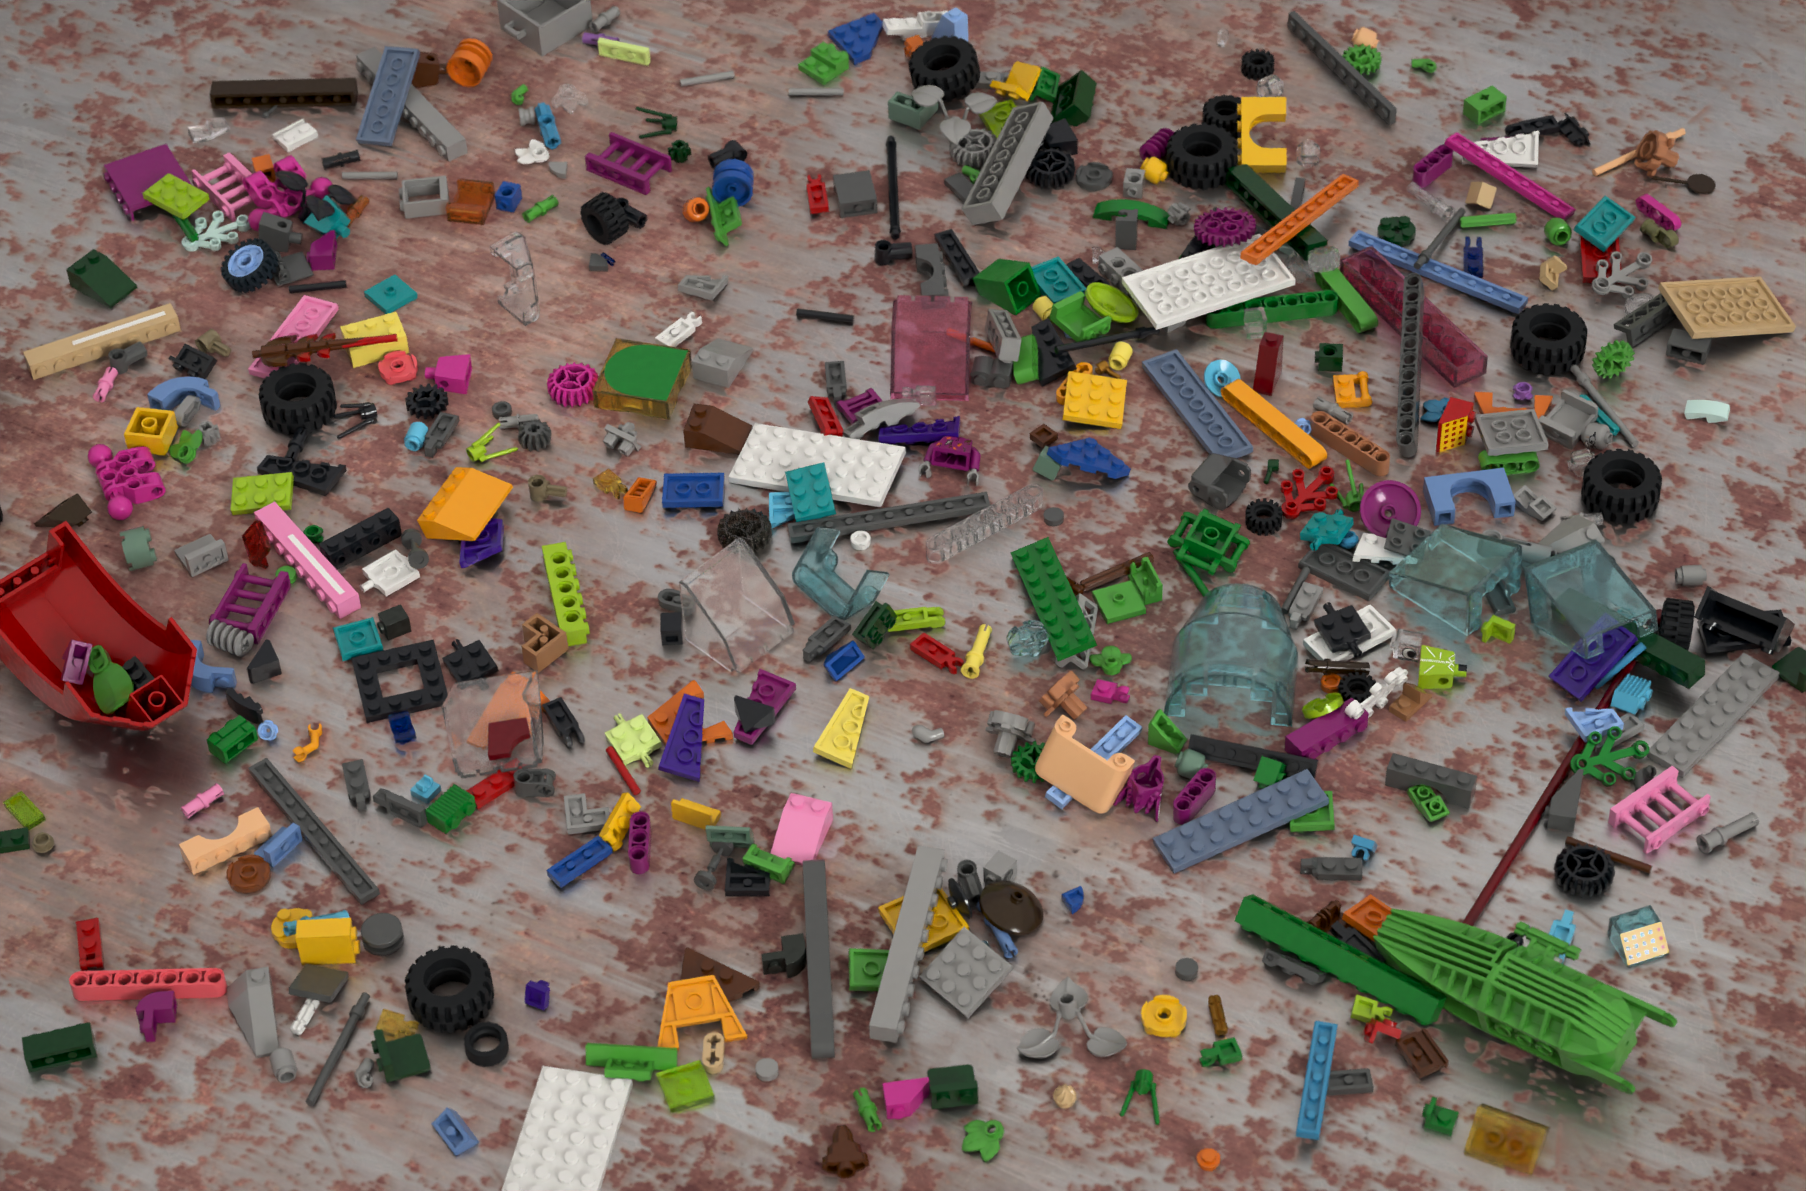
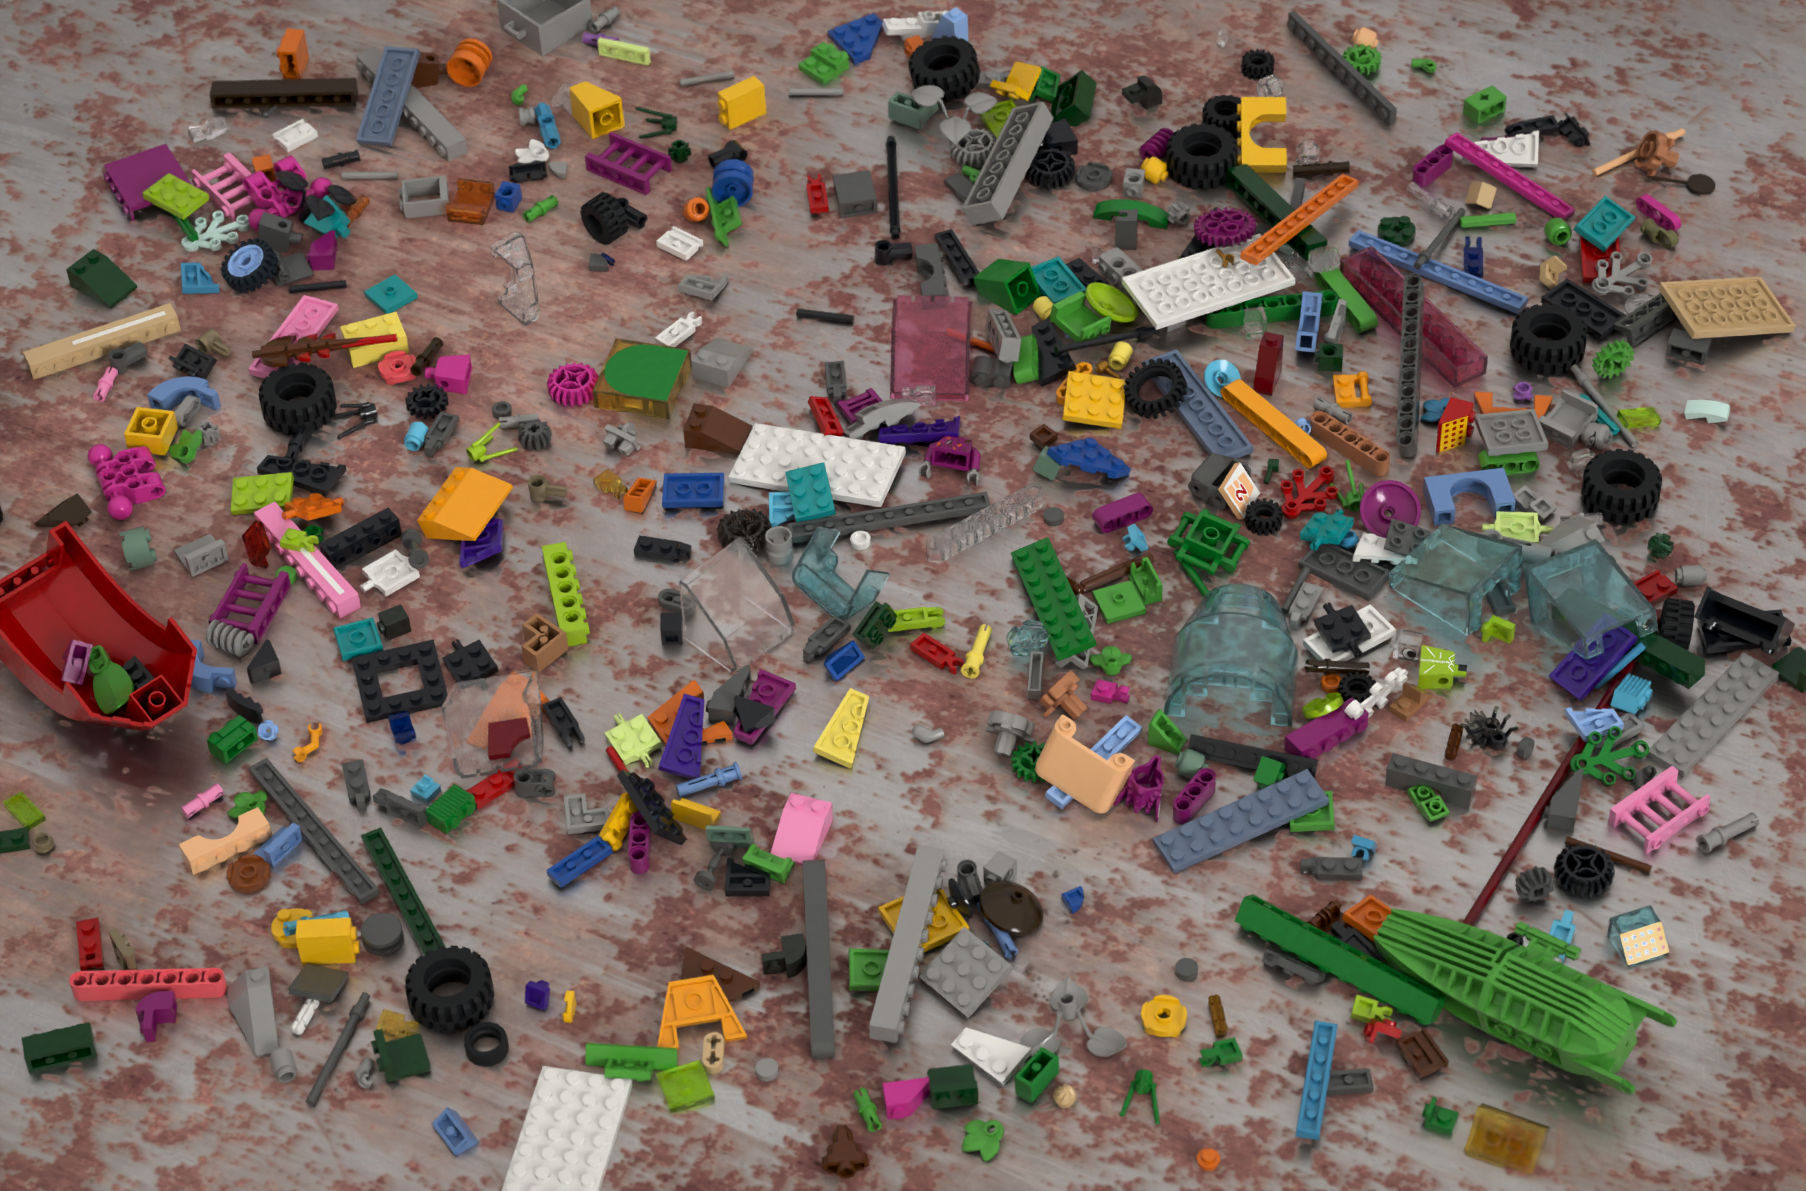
(123, 951): none -> dark tan plate
(196, 279): none -> dark azure wing
(246, 802): none -> bright green plate
(293, 54): none -> orange brick
(297, 539): none -> lime plate
(312, 507): none -> orange plate
(402, 891): none -> dark green plate
(419, 366): none -> dark brown pin
(519, 171): none -> black hinge
(570, 1006): none -> yellow tile
(596, 109): none -> yellow slope
(652, 807): none -> black plate
(661, 548): none -> black hinge
(679, 243): none -> white plate
(718, 777): none -> medium blue pin
(721, 705): none -> dark grey slope
(741, 102): none -> yellow brick
(779, 545): none -> light grey wheel
(992, 1054): none -> white wing
(1035, 675): none -> light grey piece
(1036, 1074): none -> green brick
(1122, 512): none -> magenta beam
(1135, 539): none -> medium azure tile
(1143, 91): none -> pearl dark grey brick
(1150, 371): none -> black tyre
(1226, 258): none -> pearl gold hand
(1238, 490): none -> tile
(1309, 322): none -> medium blue arch
(1323, 168): none -> dark brown pin
(1337, 323): none -> light grey wing
(1453, 742): none -> reddish brown axle
(1489, 729): none -> animal
(1518, 525): none -> yellowish green plate
(1525, 748): none -> dark grey tile
(1534, 884): none -> dark grey gear
(1596, 313): none -> black plate
(1639, 417): none -> clear neon green tile
(1656, 587): none -> red plate
(1660, 545): none -> clear green gear

